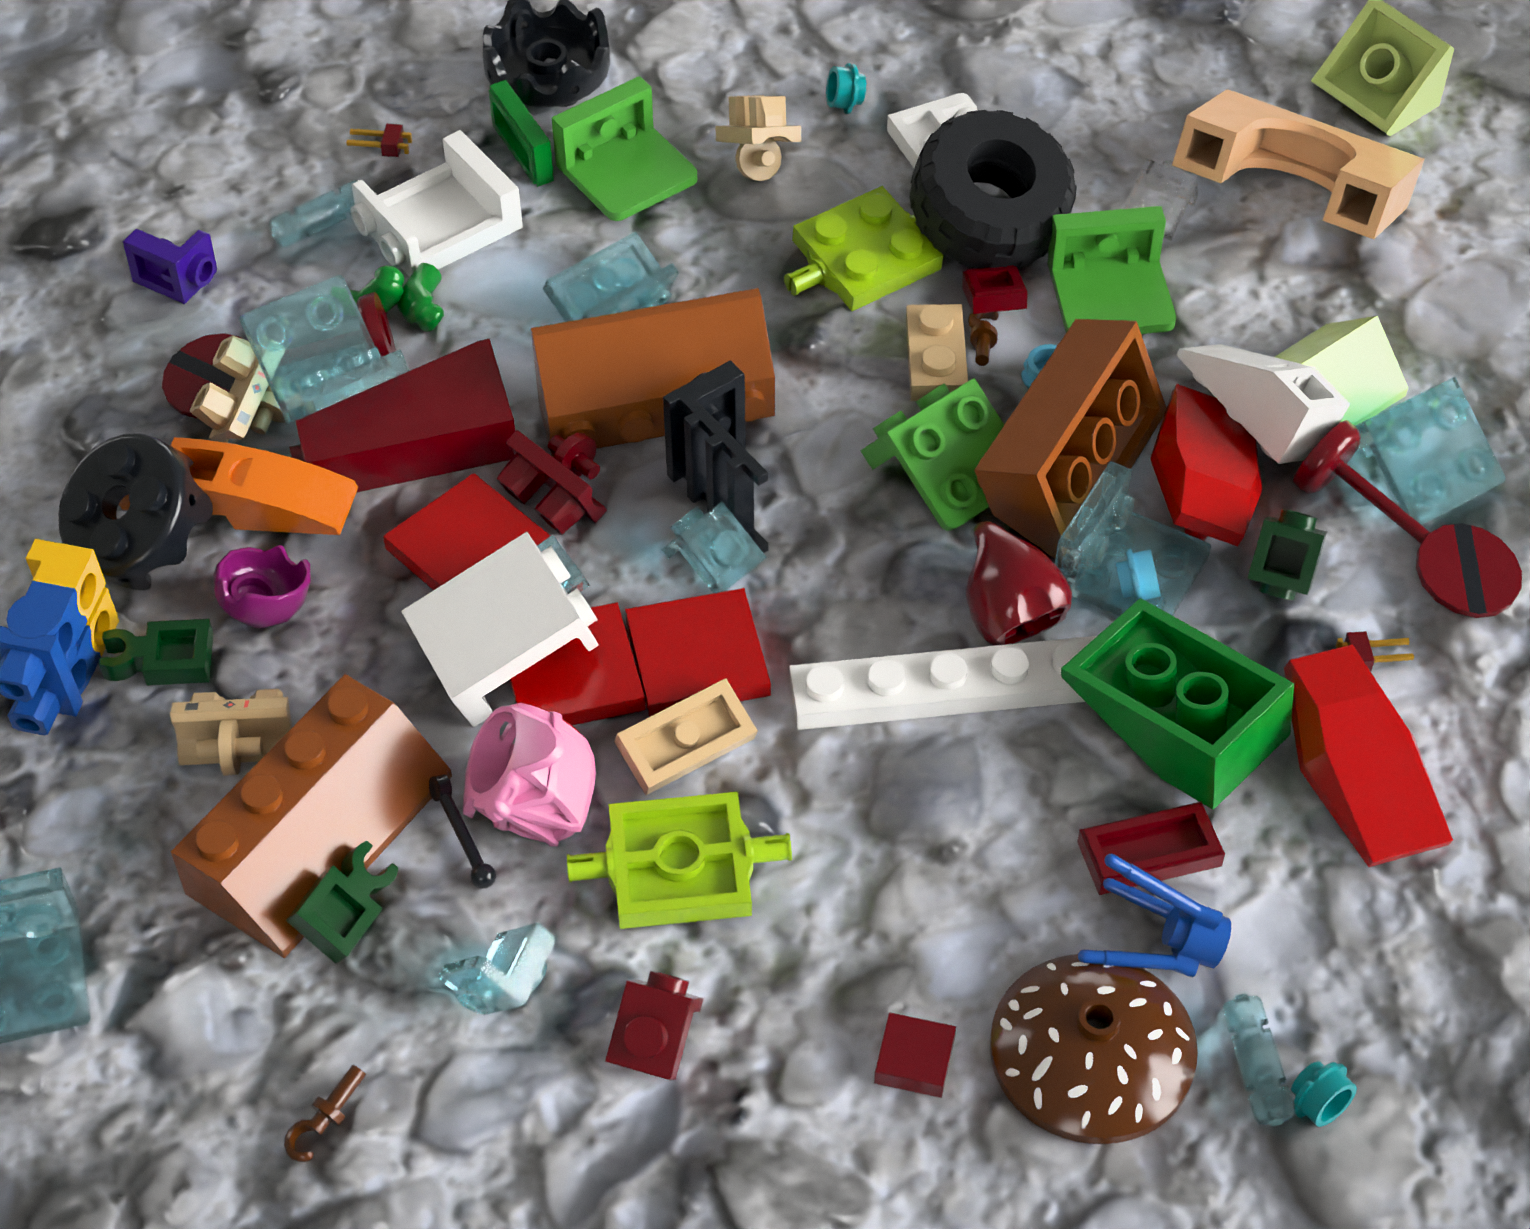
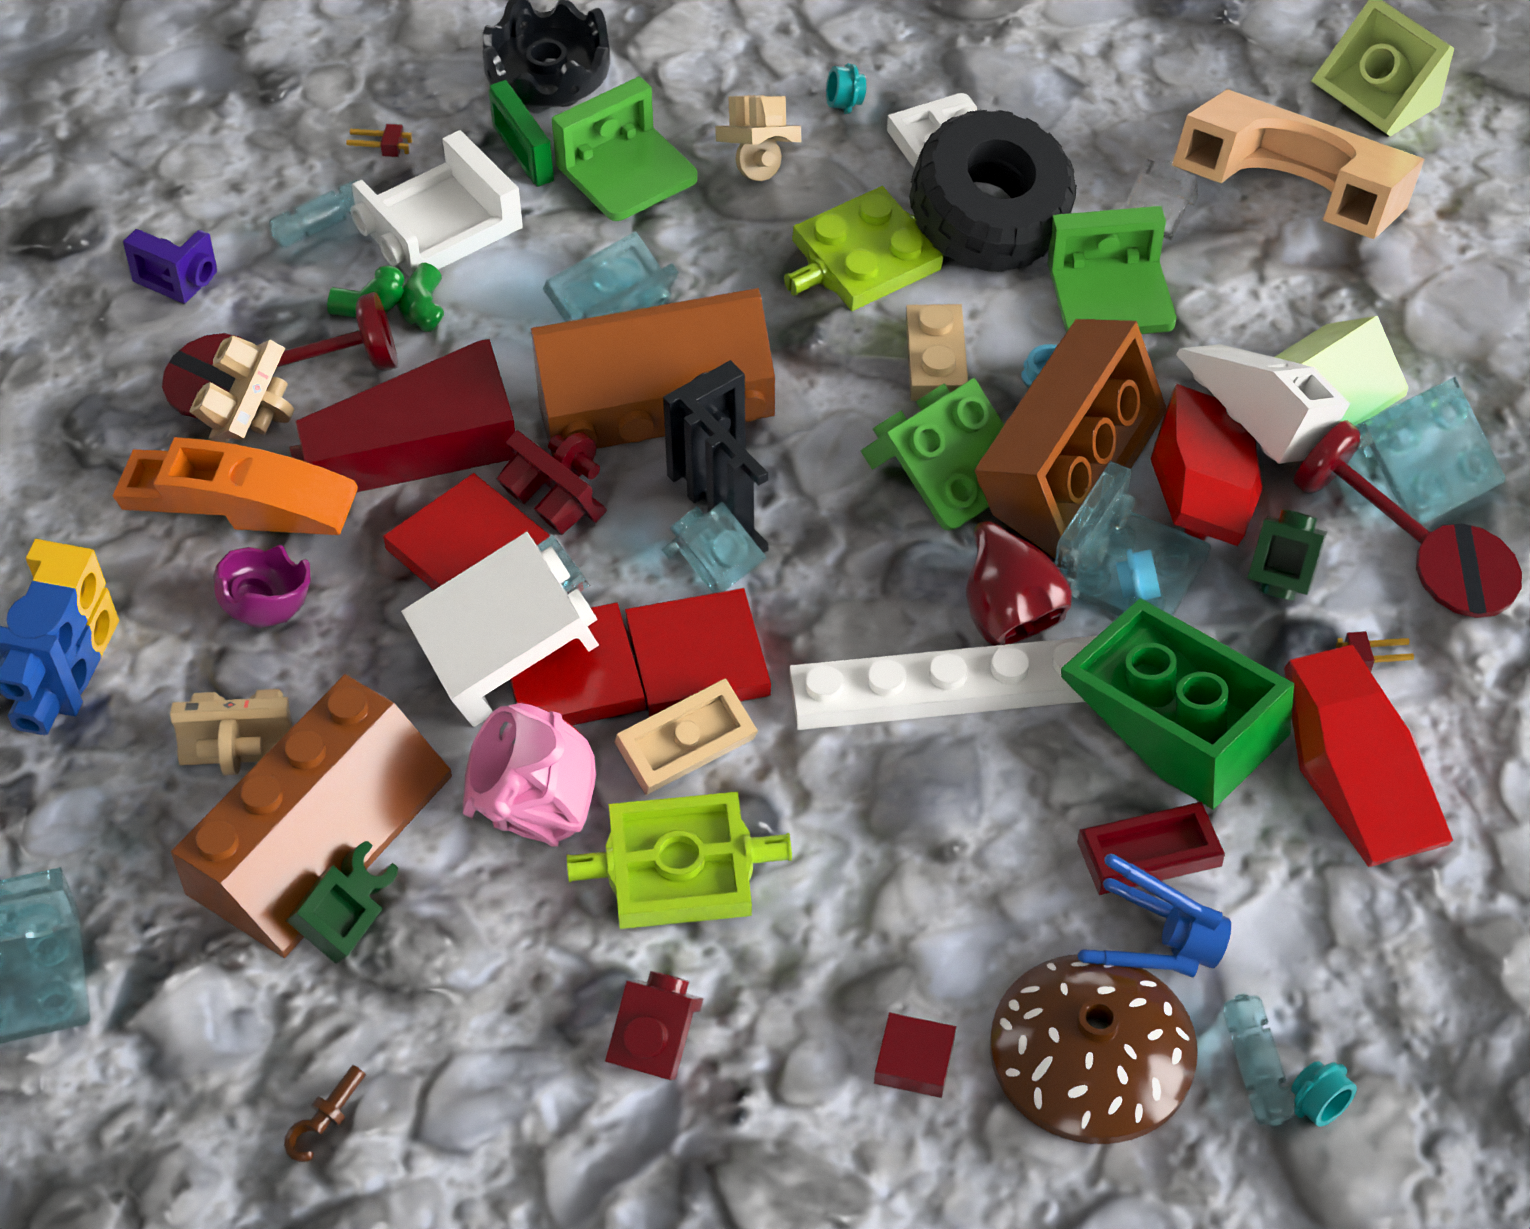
(160, 514): black plate -> none
(167, 654): dark green plate -> none
(317, 348): clear light blue bracket -> none
(482, 874): black hinge -> none
(506, 974): clear light blue bracket -> none
(983, 335): reddish brown hand -> none
(994, 289): dark red tile -> none

